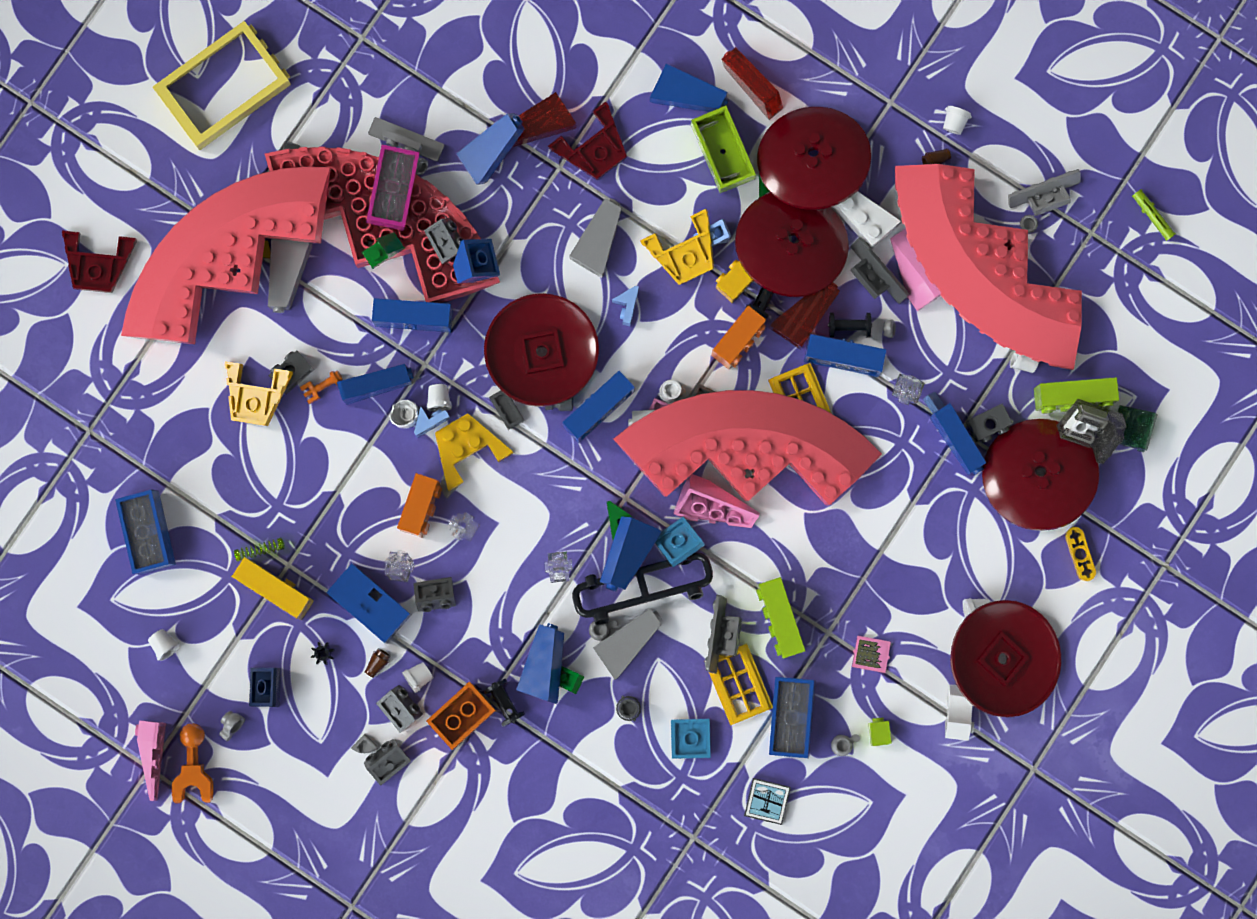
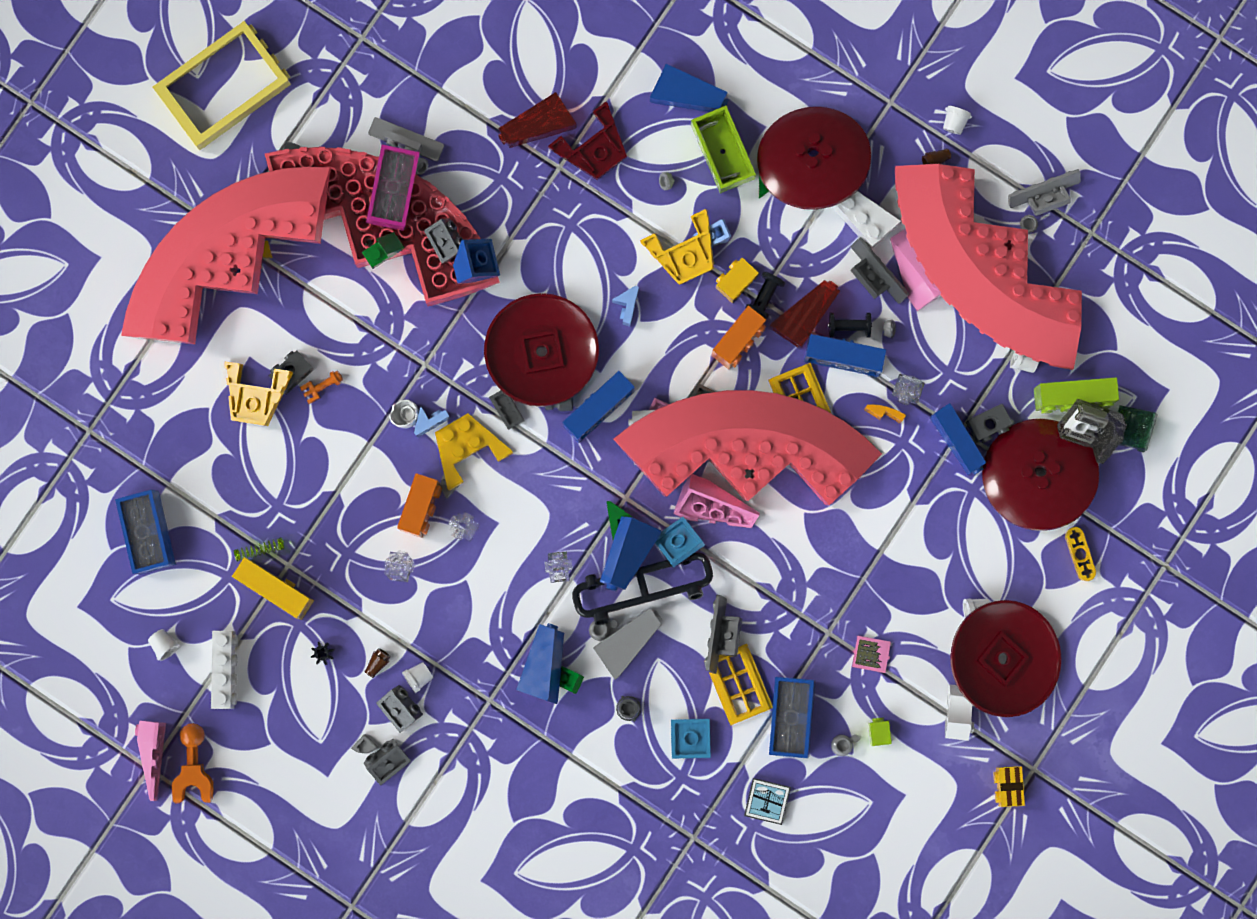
(93, 270): dark red wing -> none
(223, 670): none -> white brick
(232, 723): light grey piece -> none
(264, 687): dark blue slope -> none
(286, 270): light grey slope -> none
(368, 603): blue brick -> none
(374, 383): blue slope -> none
(412, 315): blue brick -> none
(434, 594): dark grey bracket -> none
(438, 398): white piece -> none
(461, 715): orange brick -> none
(489, 149): slope -> none
(503, 702): black hose -> none
(596, 242): light grey slope -> none
(666, 181): none -> light grey piece
(671, 391): white piece -> none
(753, 83): clear red slope -> none
(781, 617): lime piece -> none
(787, 266): dark red dish -> none
(879, 410): none -> light orange slope
(933, 402): medium blue slope -> none
(1009, 786): none -> brick
(1153, 214): lime pin -> none

